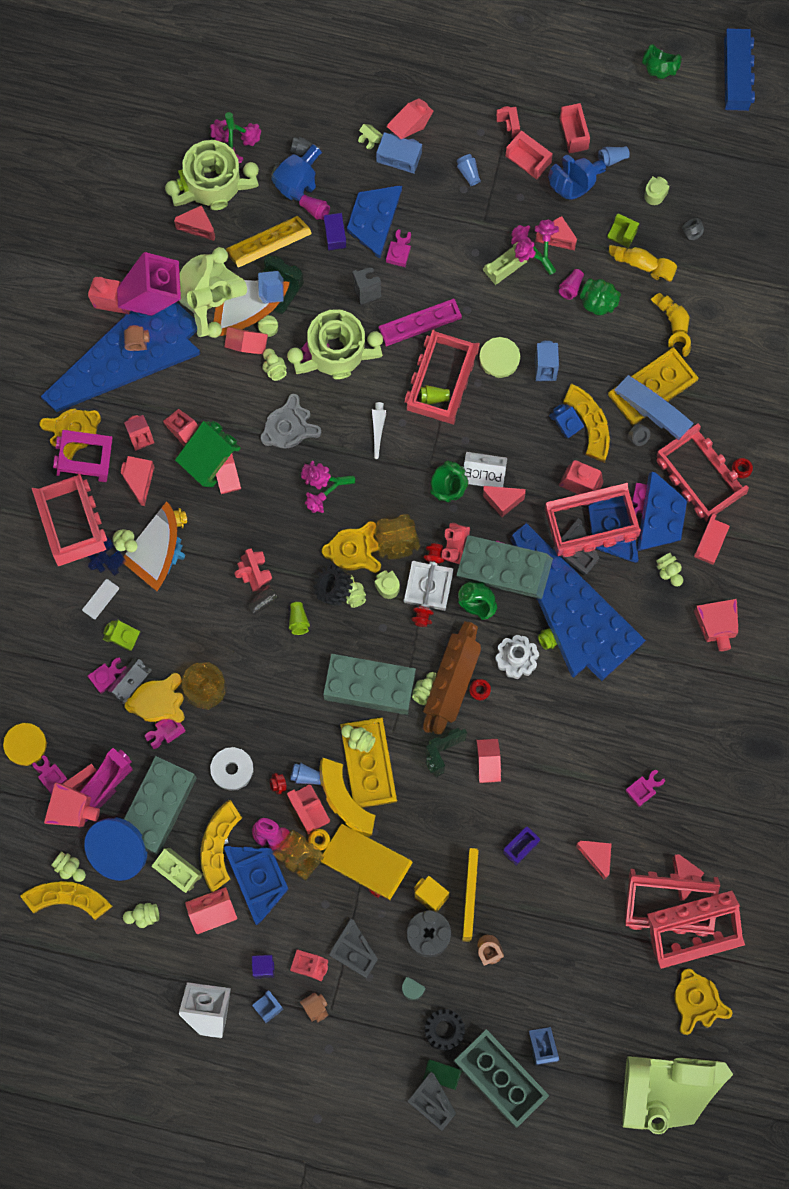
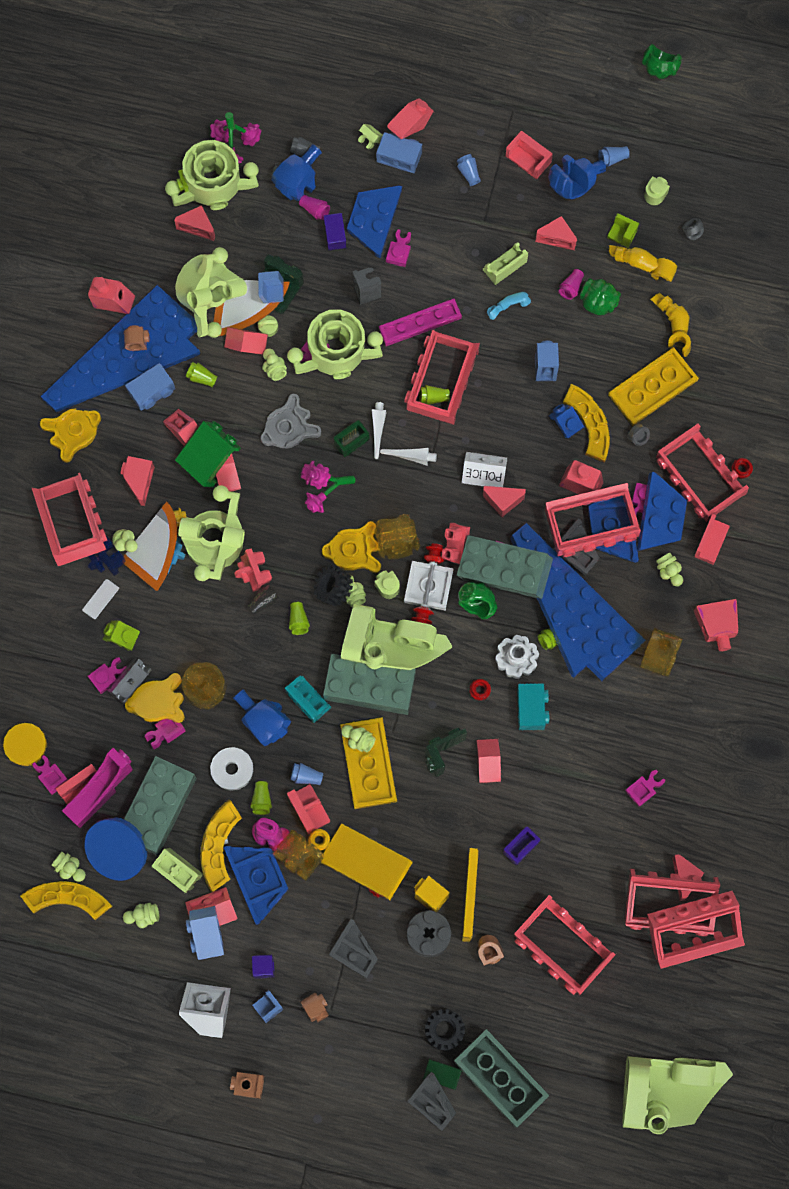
(66, 465): dark pink panel -> none
(70, 807): coral torso -> none
(139, 432): coral slope -> none
(150, 285): dark pink slope -> none
(150, 387): none -> medium blue brick
(199, 374): none -> lime cone
(206, 933): none -> medium blue brick
(214, 553): none -> yellowish green piece
(256, 1085): none -> nougat brick
(261, 799): none -> lime cone
(263, 718): none -> blue piece
(268, 241): yellow tile -> none
(277, 783): red plate -> none
(307, 698): none -> teal hinge
(309, 965): coral bracket -> none
(340, 800): yellow tile -> none
(351, 438): none -> dark green piece
(390, 644): none -> yellowish green panel
(412, 990): sand green brick -> none
(417, 455): none -> white piece
(423, 688): yellowish green piece -> none
(449, 482): green hair -> none
(452, 679): dark orange hinge -> none
(499, 357): yellowish green tile -> none
(510, 116): coral bracket -> none
(521, 297): none -> medium azure arm
(526, 248): dark pink plant -> none
(532, 707): none -> teal brick
(540, 957): none -> coral window
(543, 1046): medium blue slope -> none
(574, 128): coral panel -> none
(598, 855): coral slope -> none
(654, 407): medium blue slope -> none
(661, 652): none -> clear yellow brick
(698, 1001): yellow tile -> none
(738, 69): blue brick -> none

